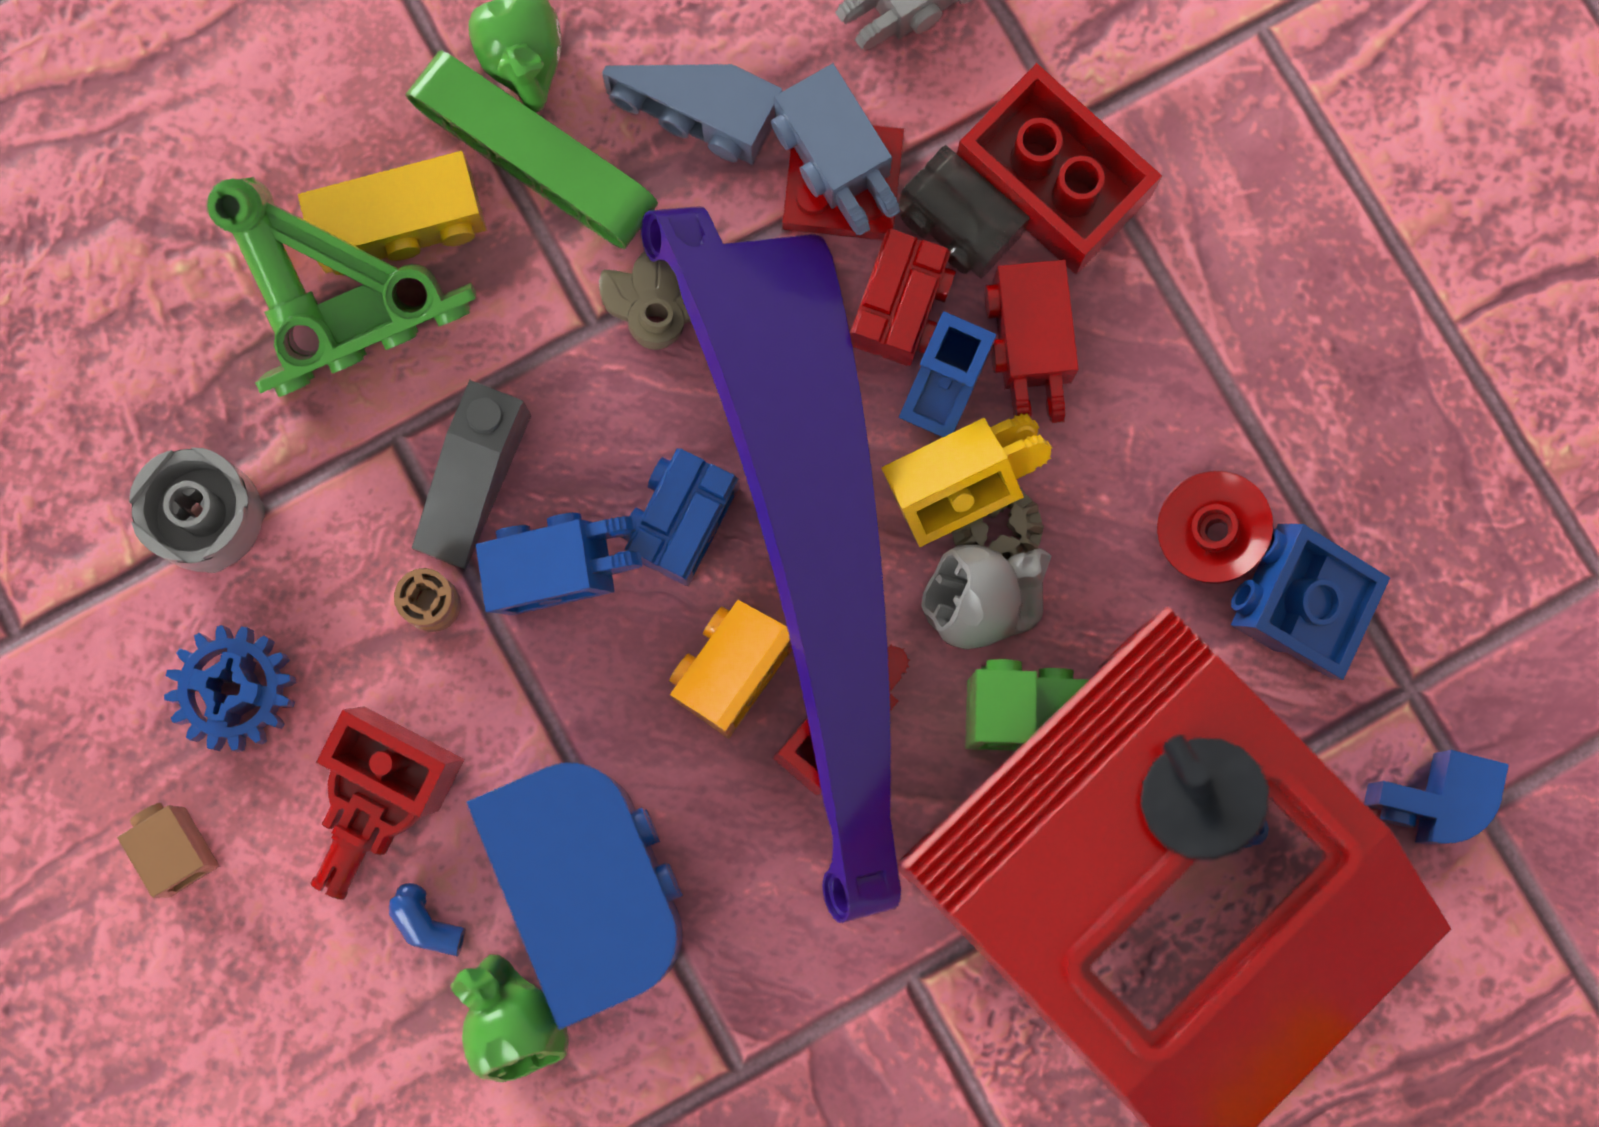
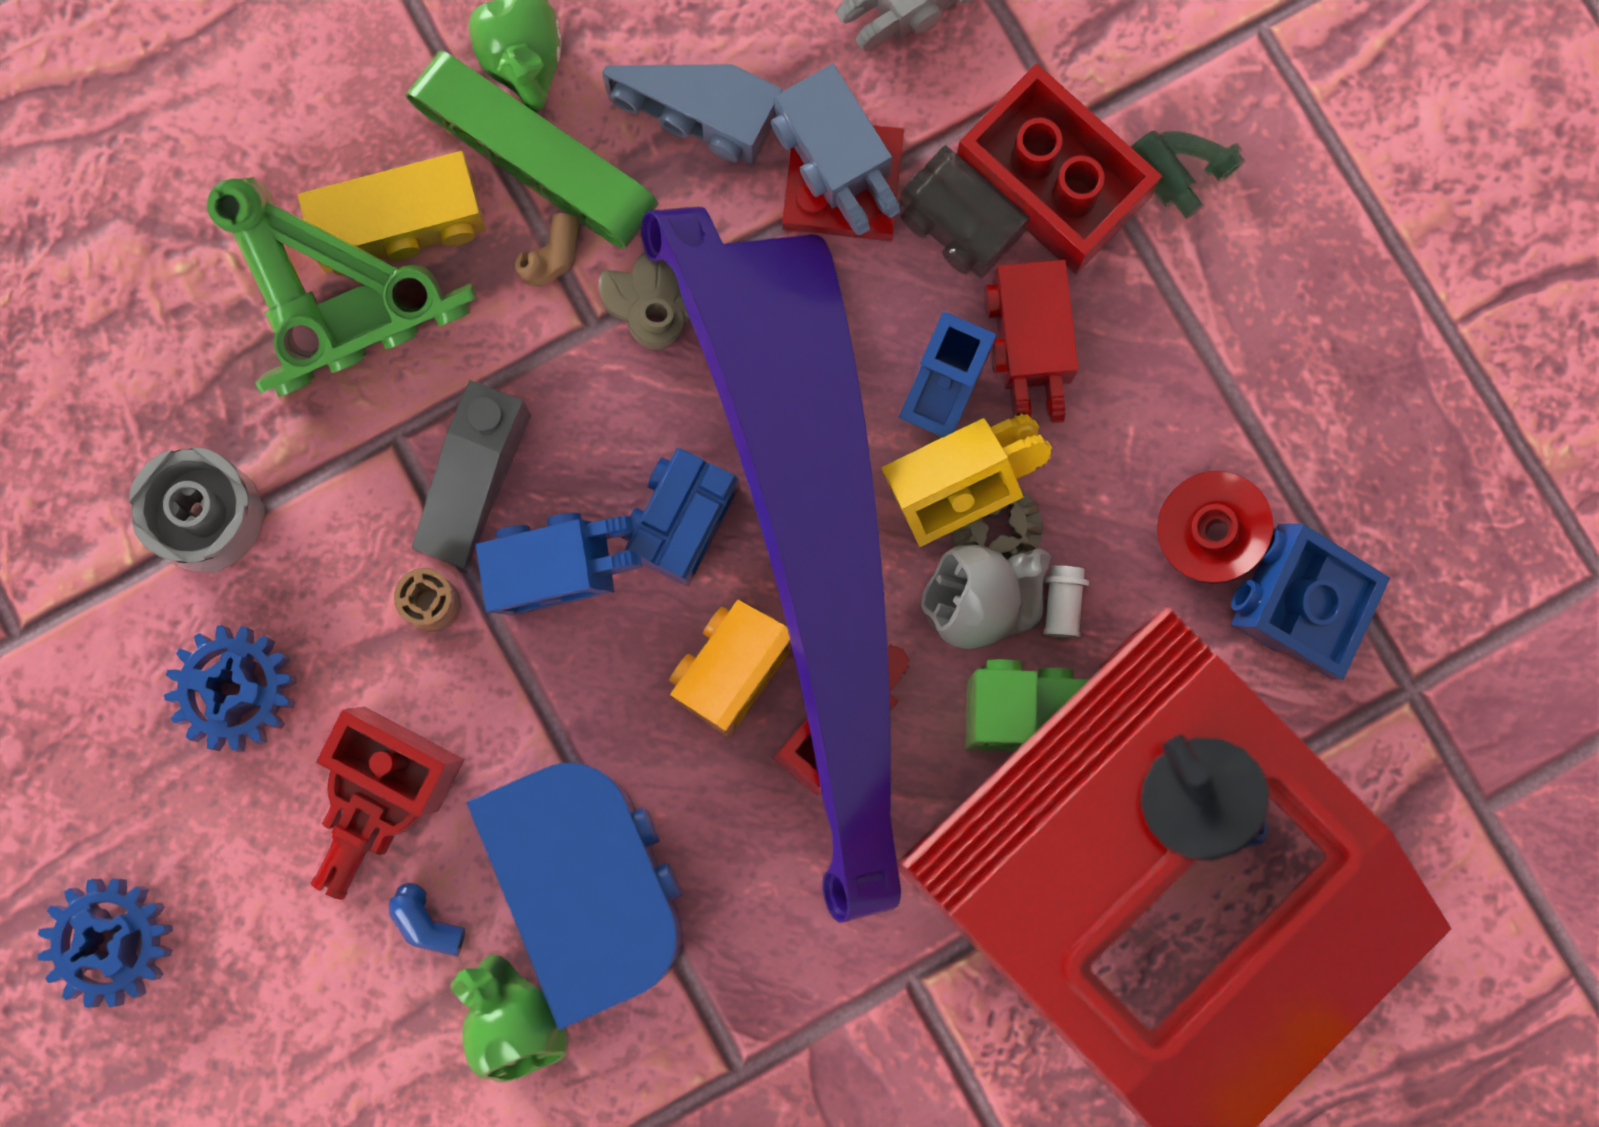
(89, 924): none -> blue gear
(167, 849): medium nougat brick -> none
(554, 259): none -> medium nougat arm
(900, 297): red brick -> none
(1064, 601): none -> white pin
(1176, 180): none -> clear green plant
(1457, 802): blue brick -> none

